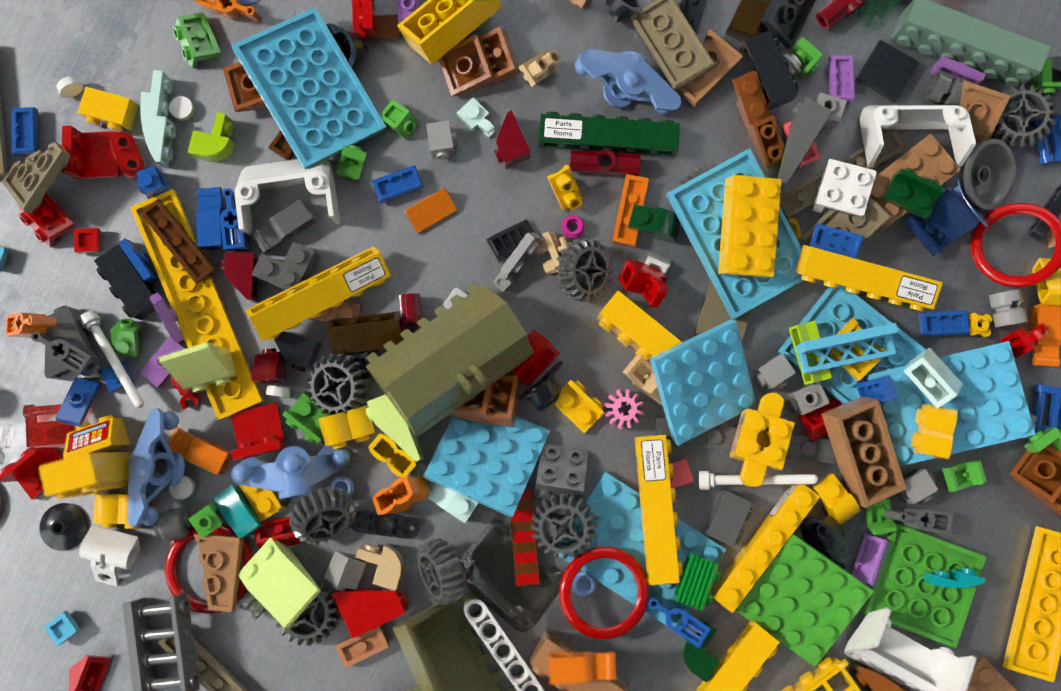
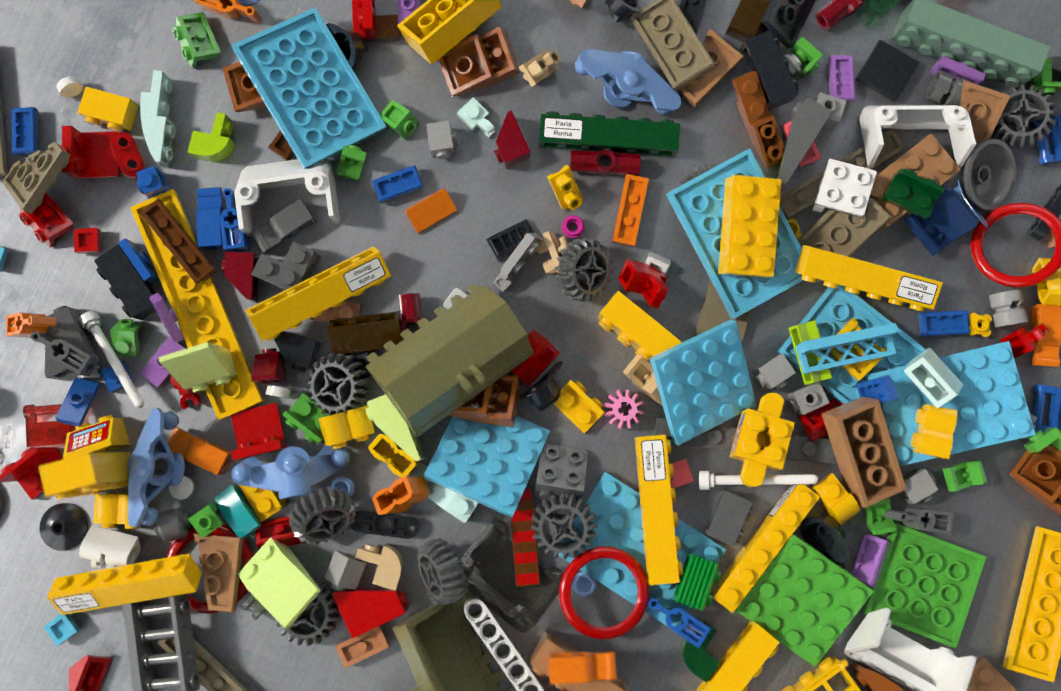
(125, 584): none -> yellow brick
(181, 108): white tile -> none
(658, 222): dark green brick -> none
(836, 241): blue plate -> none
(956, 579): teal slope -> none

